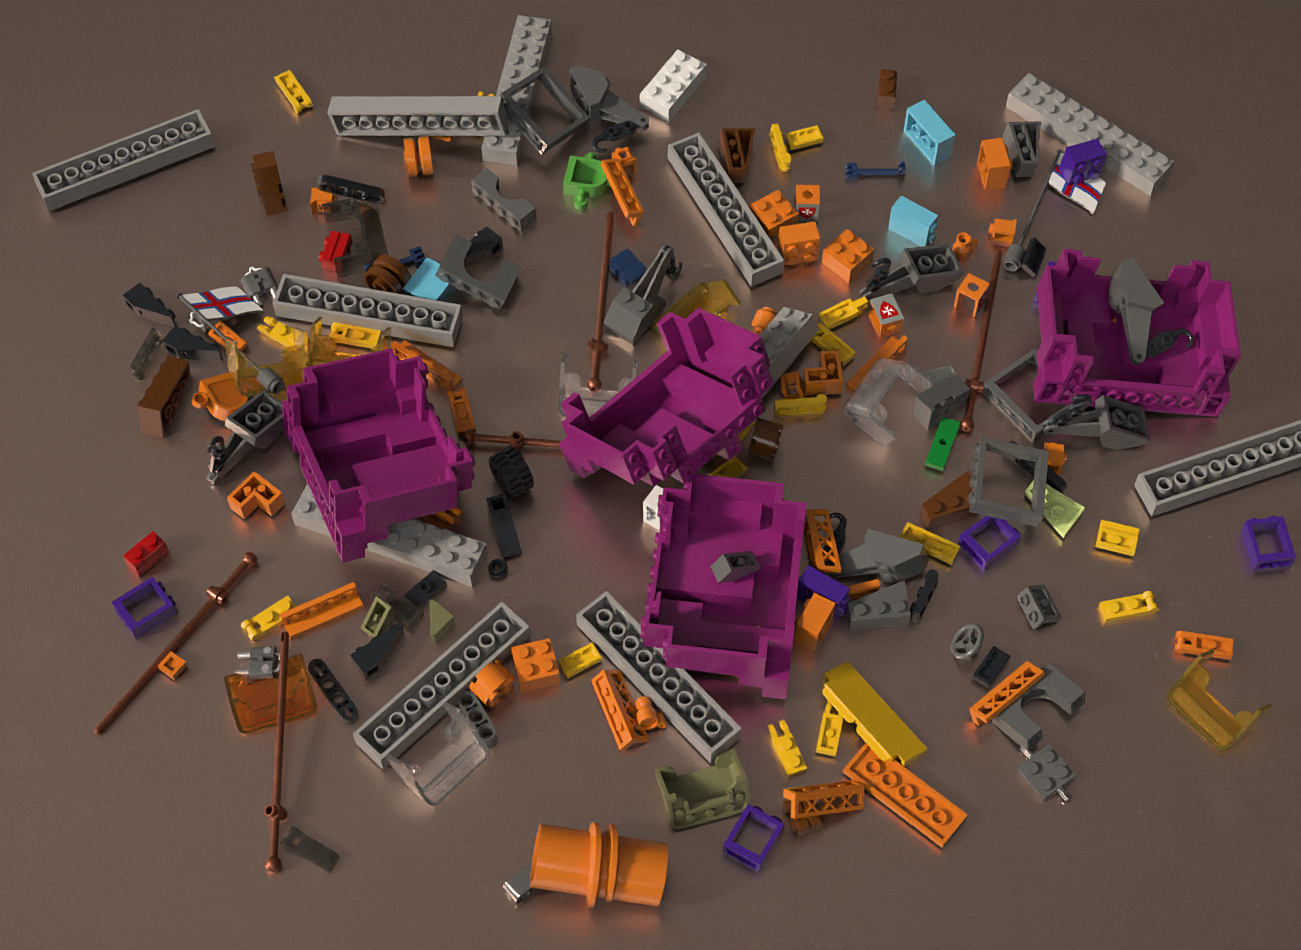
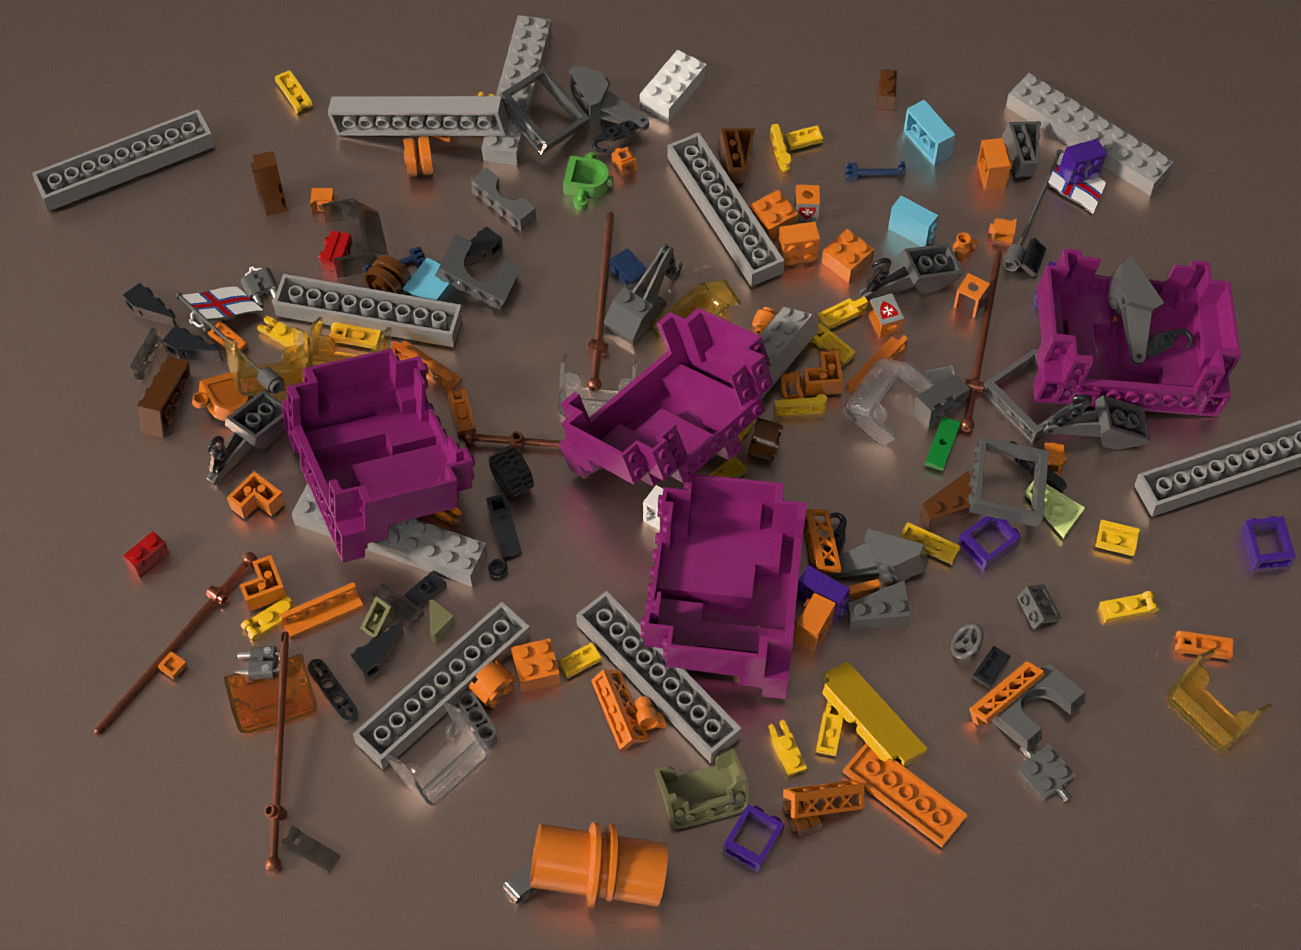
(152, 620): dark purple window -> none
(265, 588): none -> orange brick
(332, 185): black beam -> none
(623, 190): orange fence -> none
(734, 566): dark grey slope -> none
(924, 596): black hinge -> none

